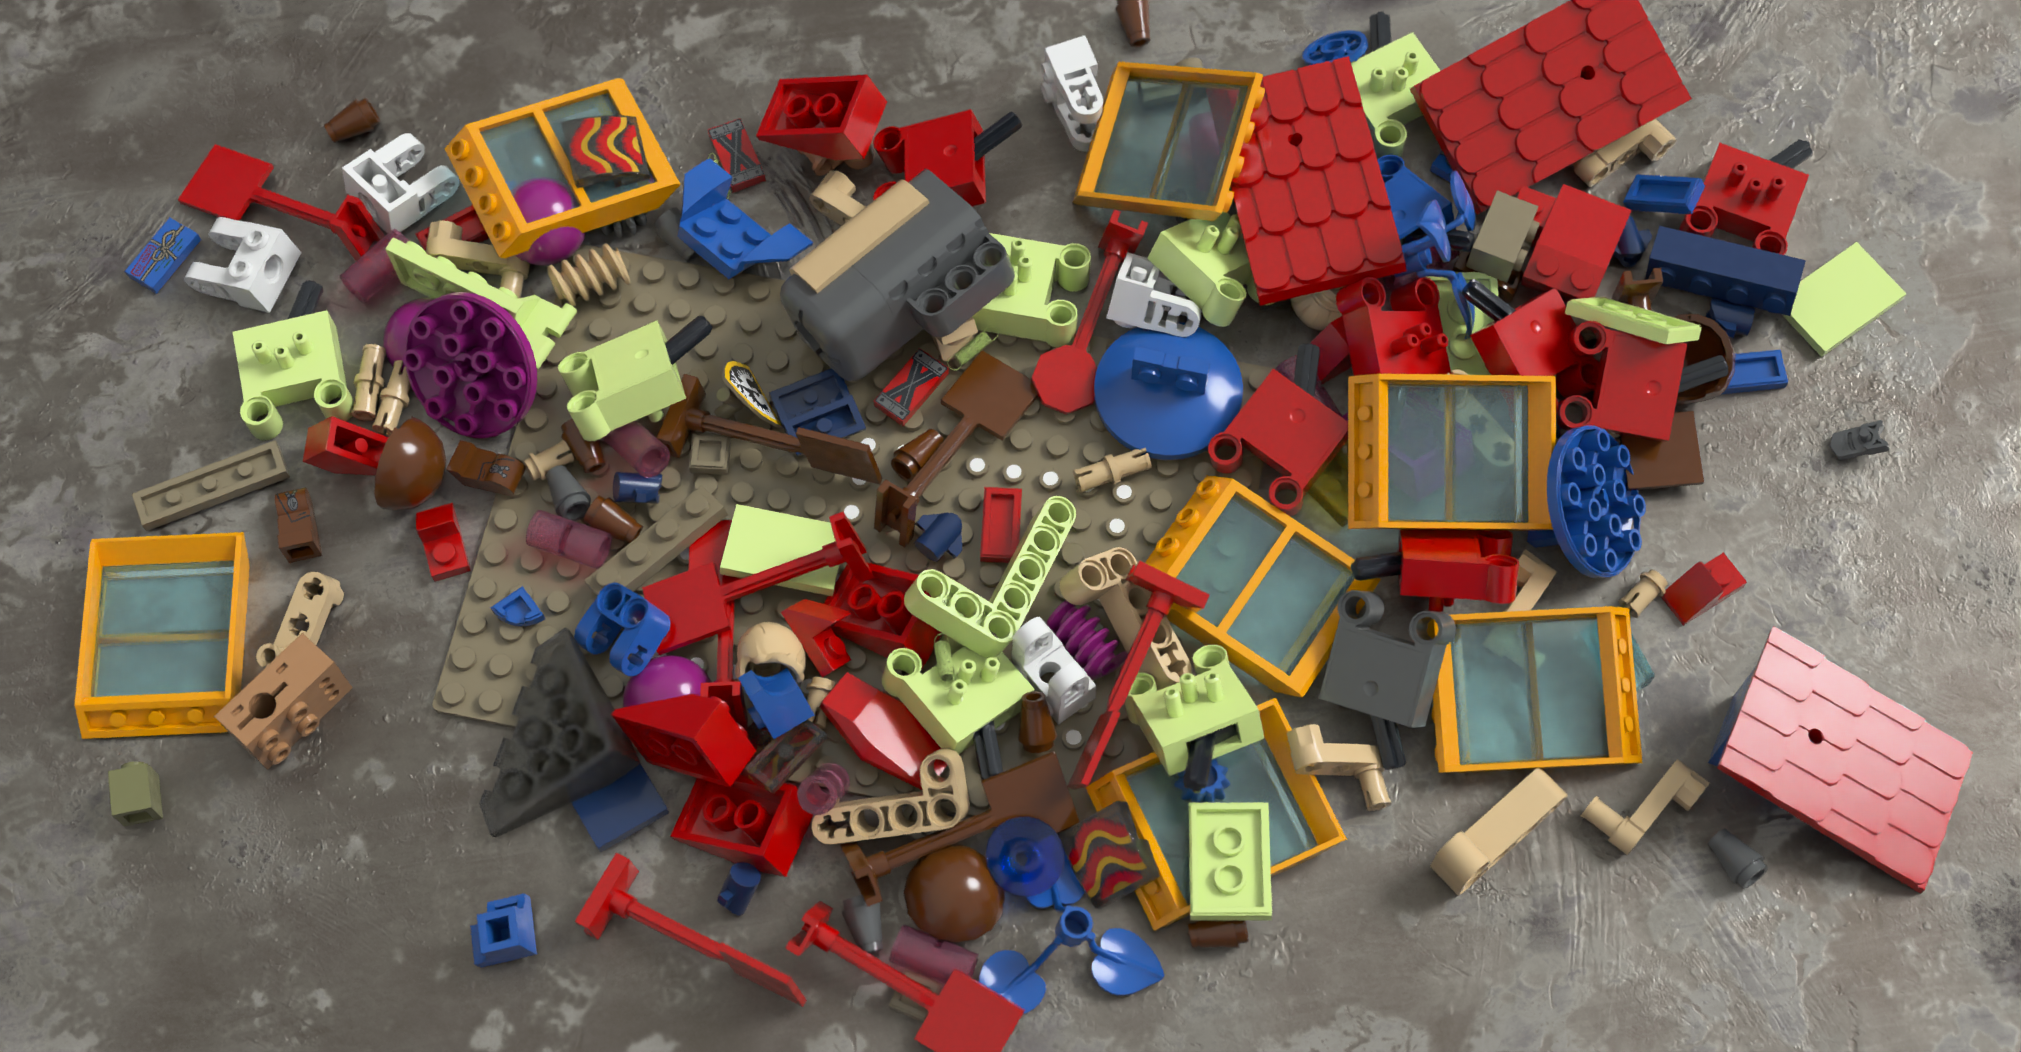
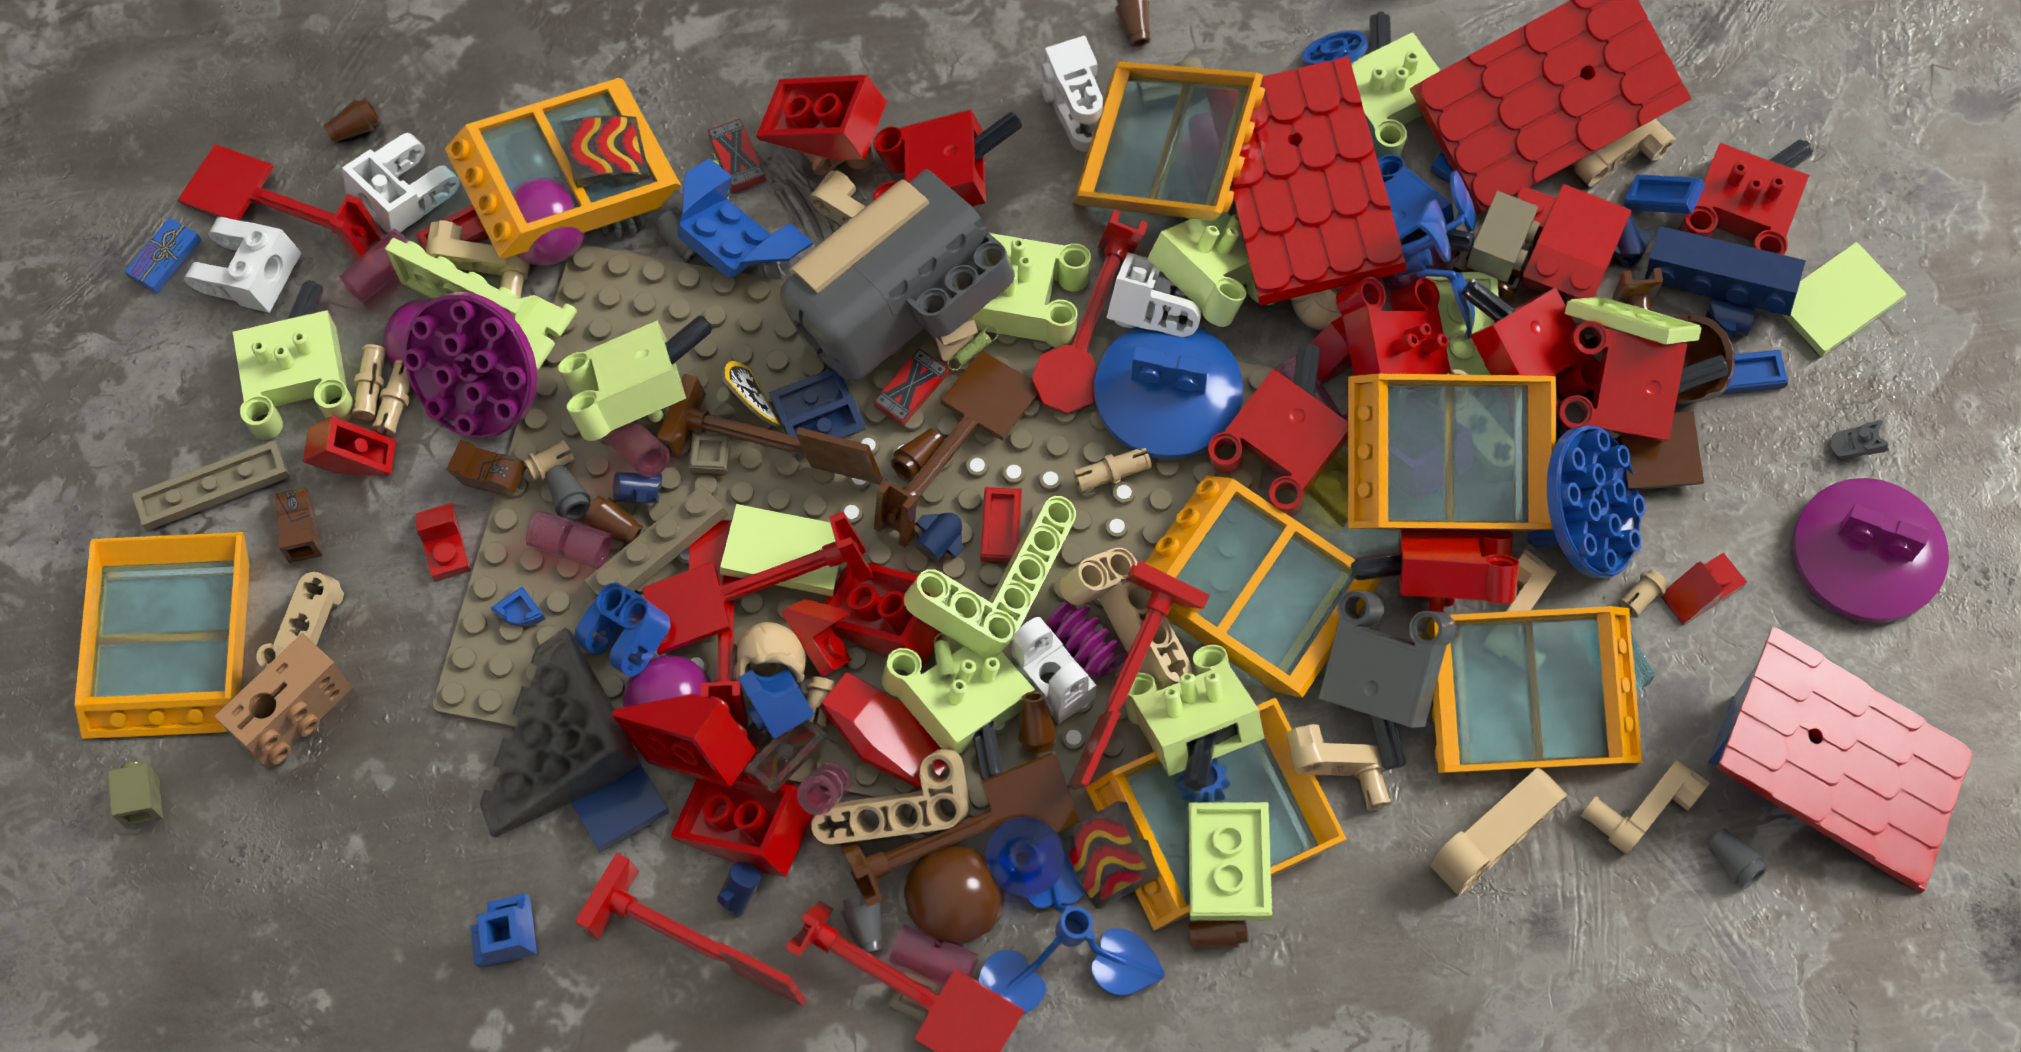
(409, 466): reddish brown cylinder -> none
(587, 453): reddish brown cone -> none
(588, 274): tan piece -> none
(1870, 550): none -> magenta bracket

